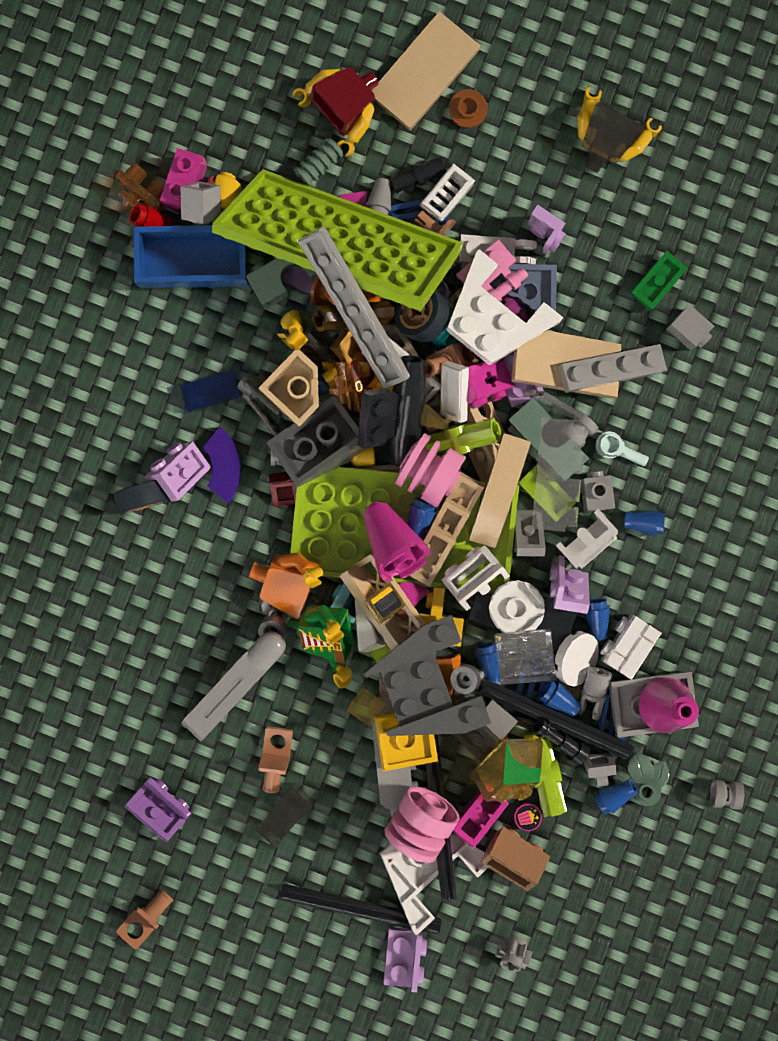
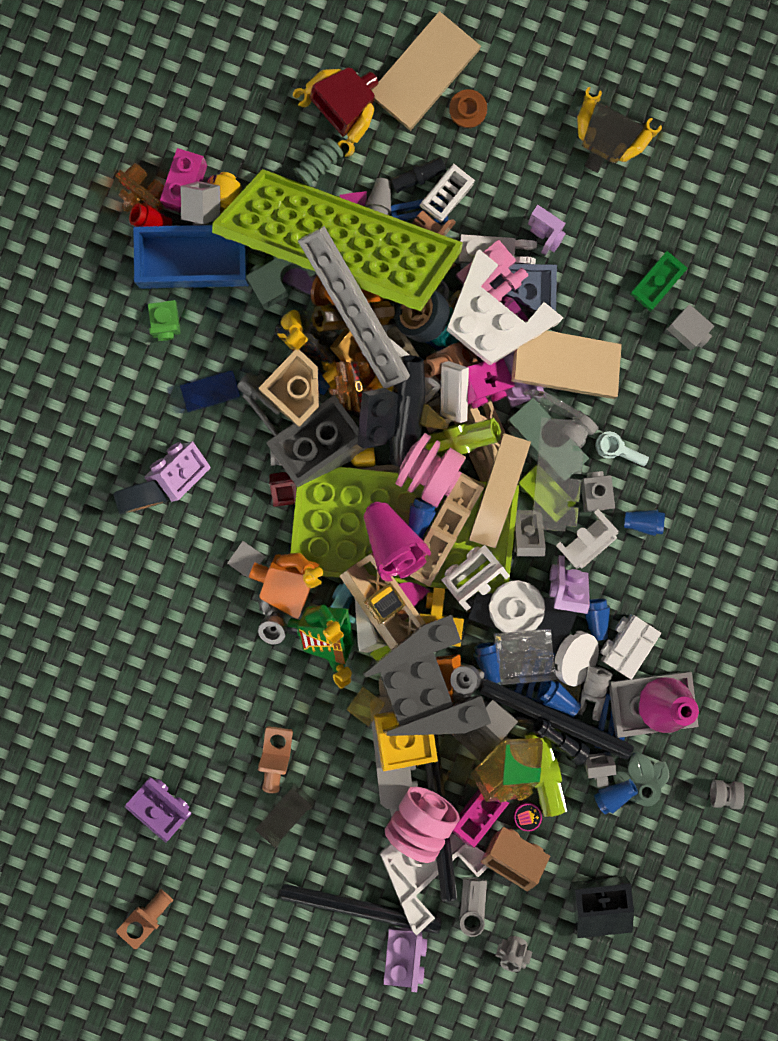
(164, 320): none -> bright green bracket
(226, 465): dark purple tile -> none
(235, 684): light grey piece -> none
(244, 558): none -> light grey tile
(473, 903): none -> light grey piece
(603, 906): none -> black slope
(612, 368): light grey plate -> none

